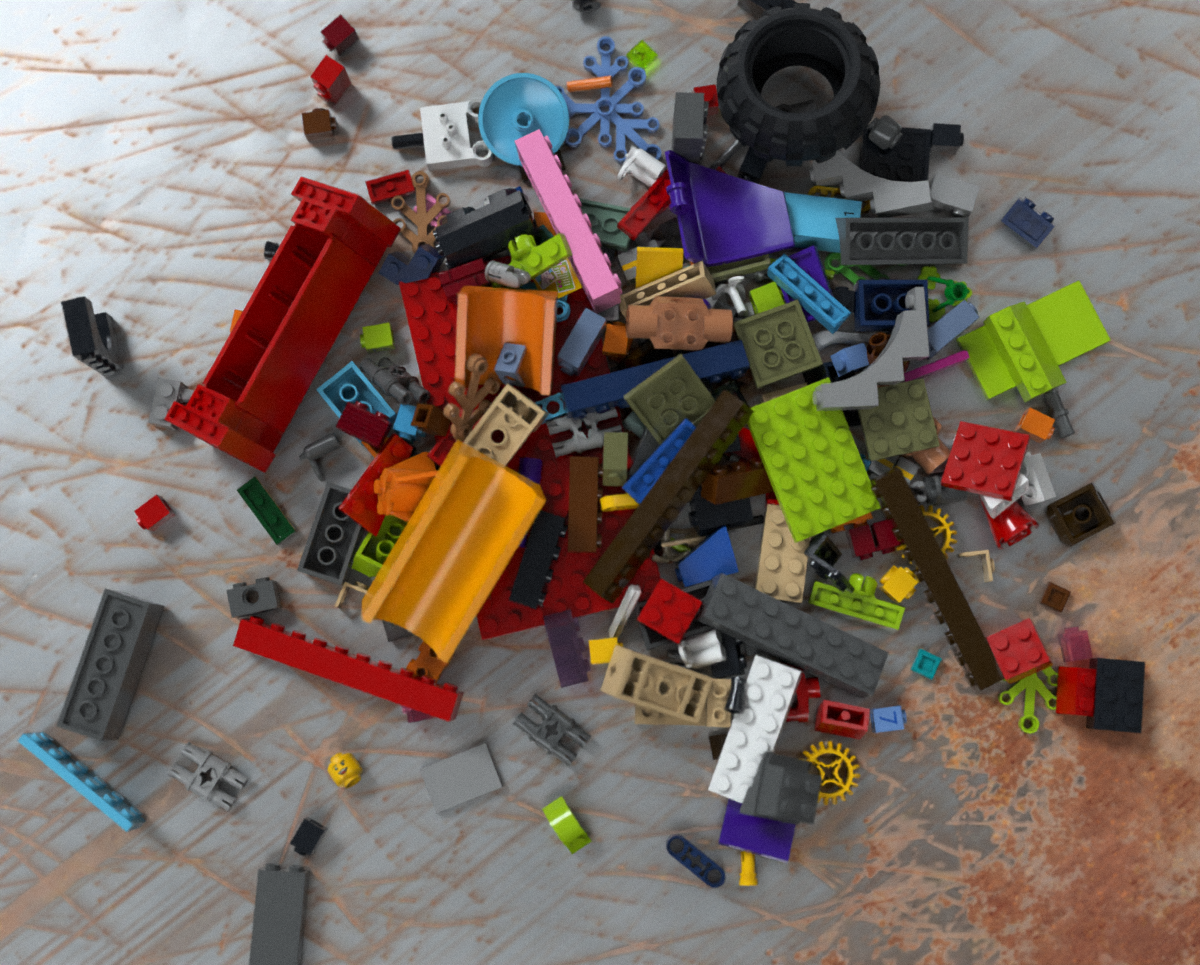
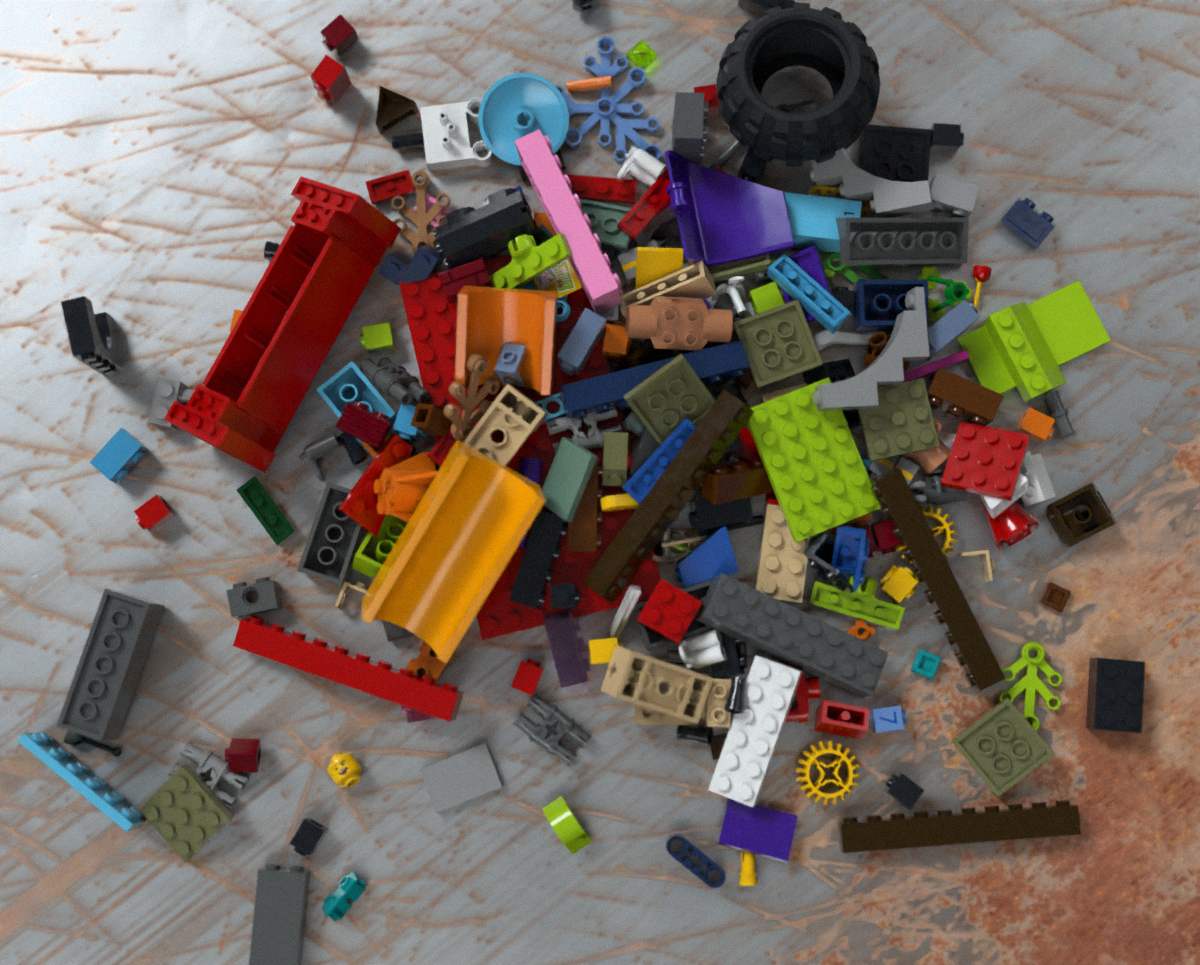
(75, 739): none -> hinge
(119, 456): none -> dark azure brick
(186, 813): none -> olive plate
(243, 755): none -> dark red brick
(319, 125): reddish brown brick -> none
(336, 904): none -> teal hinge
(355, 452): none -> black pin
(393, 109): none -> dark brown slope
(506, 274): light grey hinge -> none
(528, 676): none -> red brick
(564, 596): none -> black brick
(567, 478): none -> sand green tile
(603, 188): none -> red plate
(699, 734): none -> black pin
(783, 790): dark grey piece -> none
(850, 359): medium blue brick -> none
(851, 553): none -> blue bracket
(860, 625): none -> orange plate
(885, 132): dark grey head -> none
(903, 789): none -> black brick
(958, 828): none -> dark brown brick
(962, 398): none -> reddish brown piece
(980, 275): none -> red hinge
(1003, 746): none -> olive plate
(1019, 651): red brick -> none
(1074, 644): clear pink brick -> none
(1076, 691): red brick -> none

